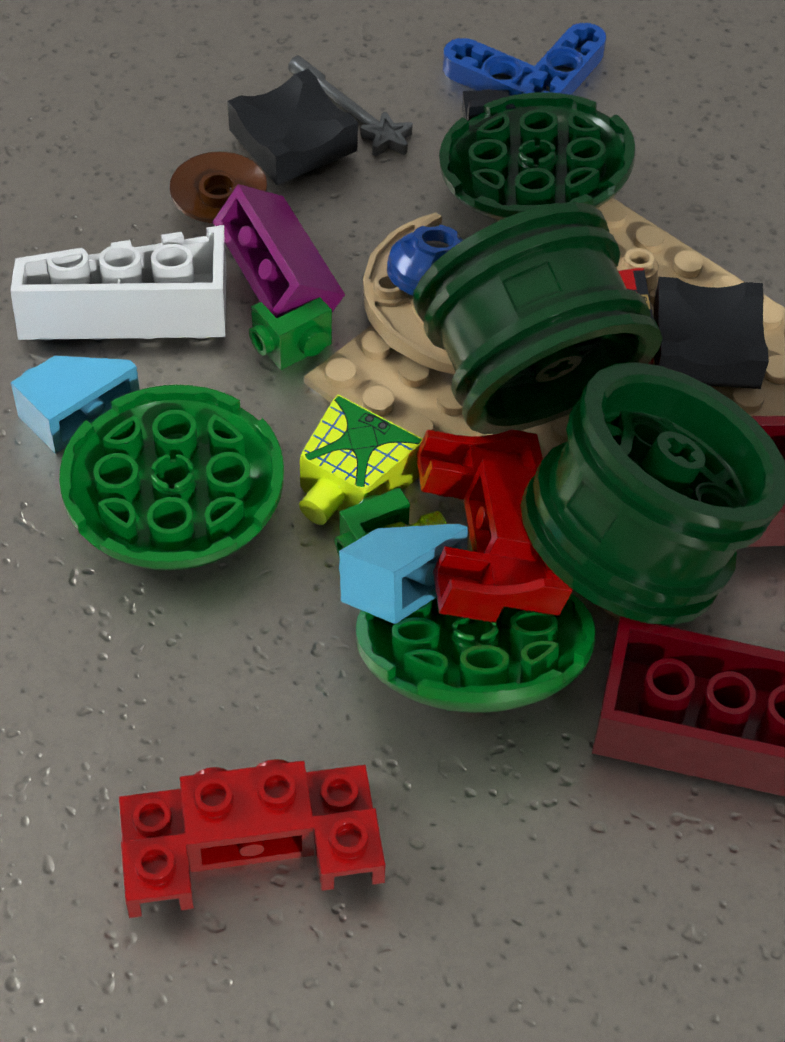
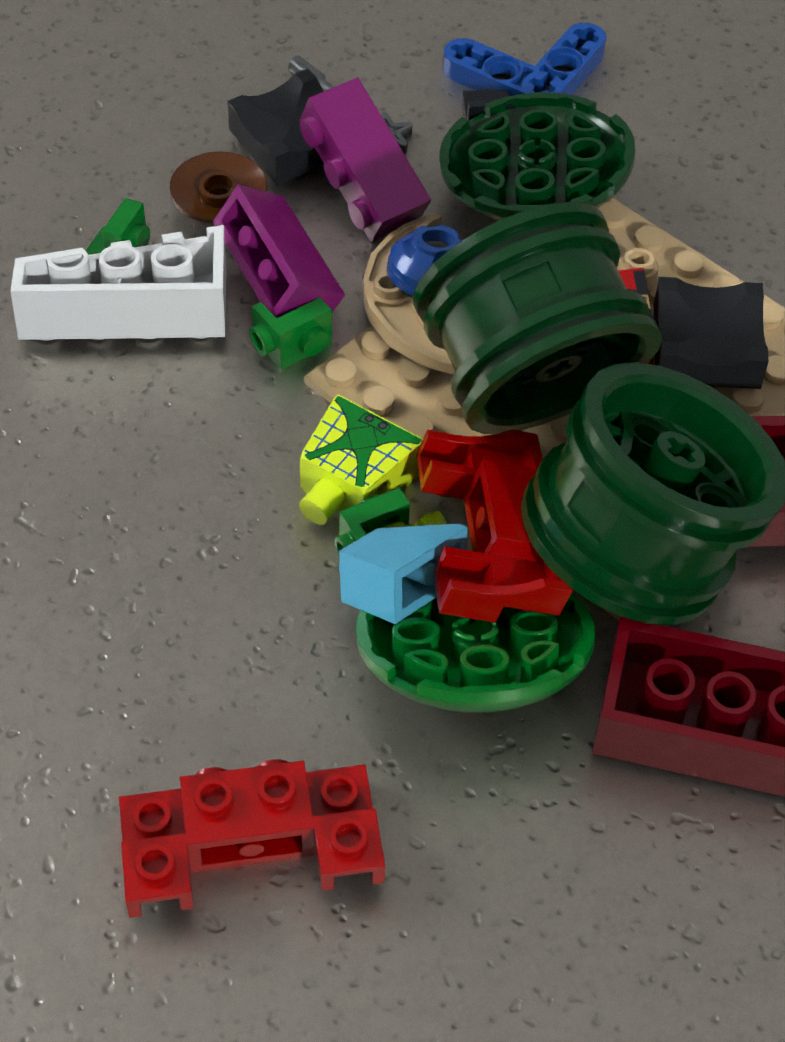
(69, 390): medium azure slope -> none
(125, 224): none -> green bracket
(190, 436): green brick -> none
(363, 159): none -> magenta brick

